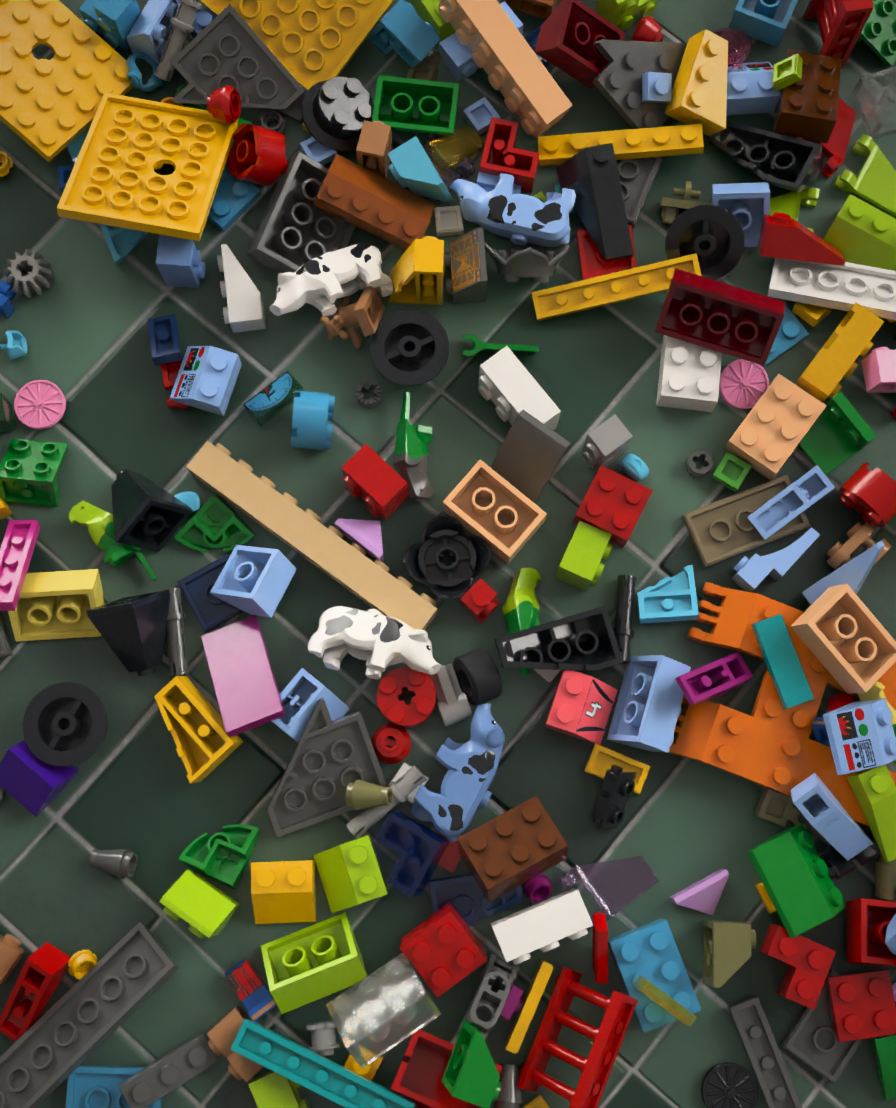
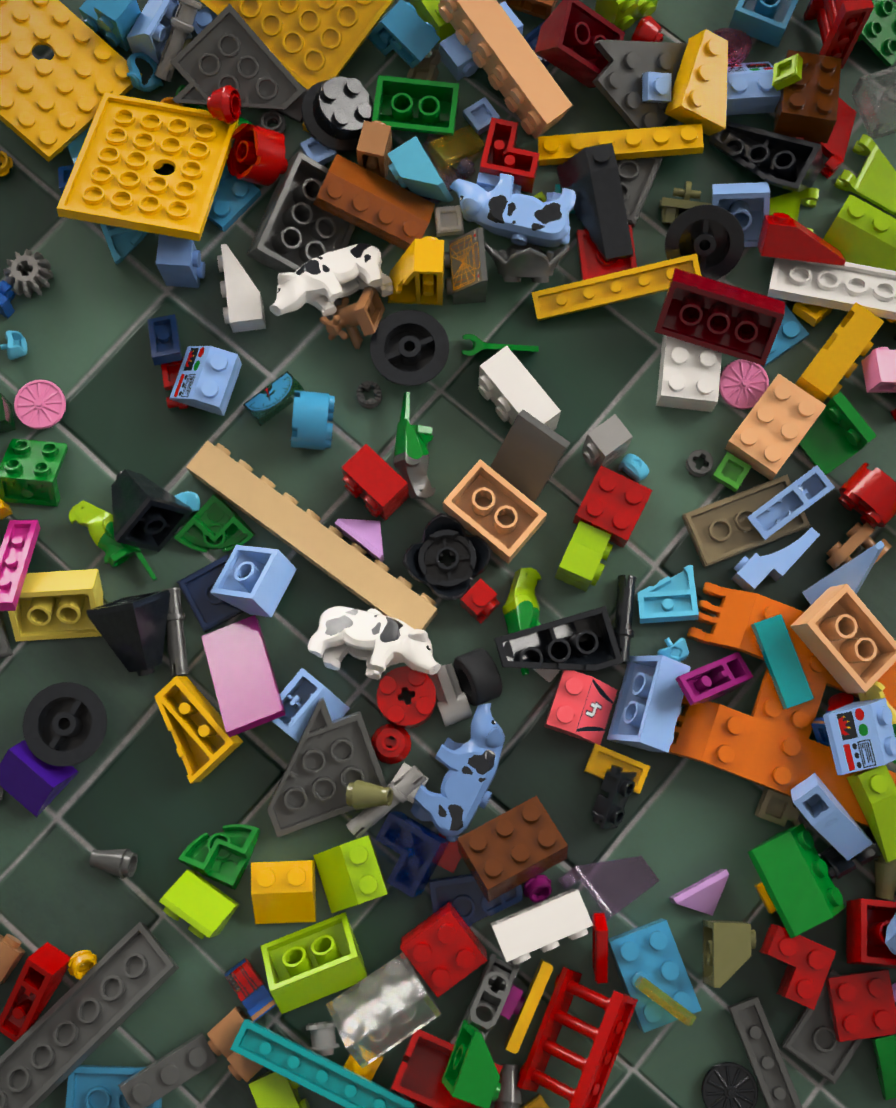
(676, 651): none -> medium azure piece

